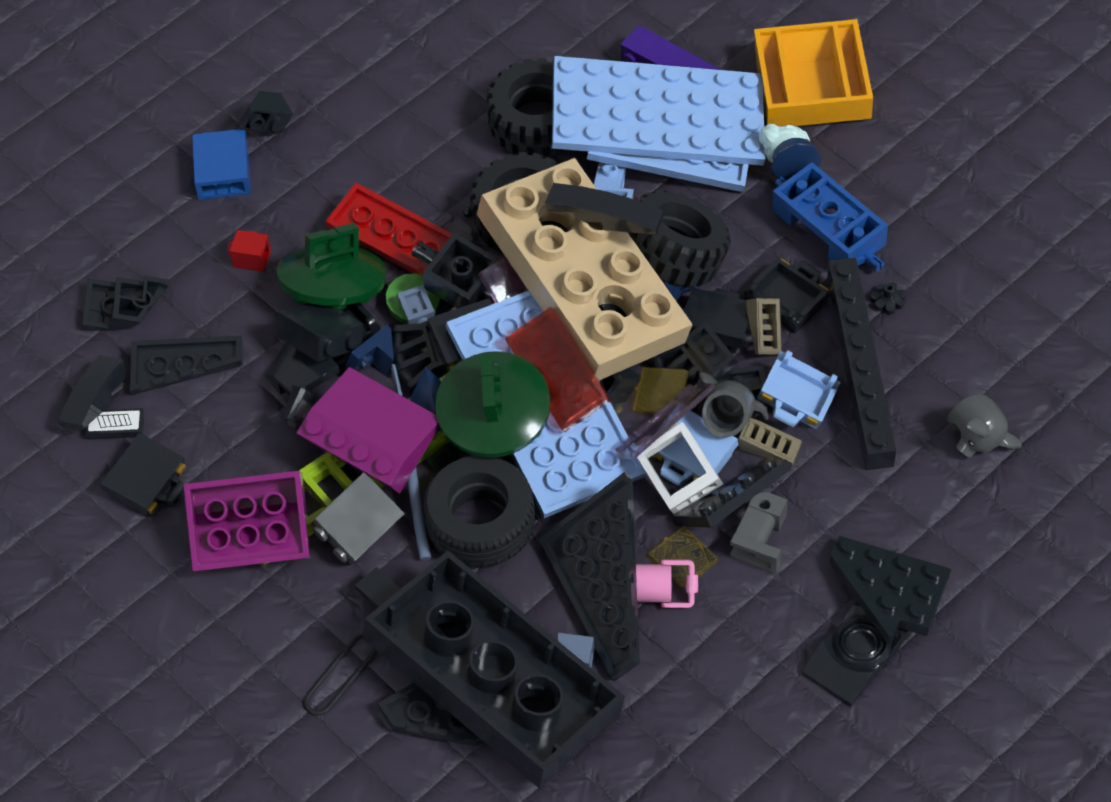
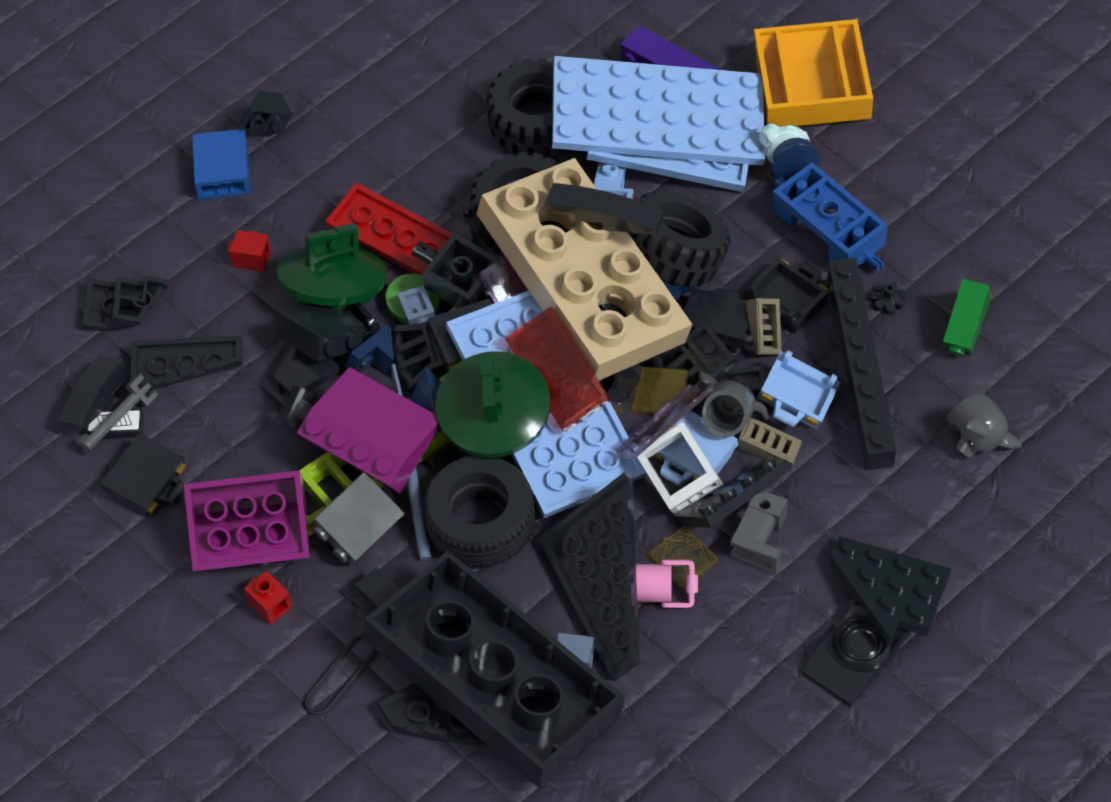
(137, 395): none -> dark grey hinge
(268, 597): none -> red brick
(967, 317): none -> green slope

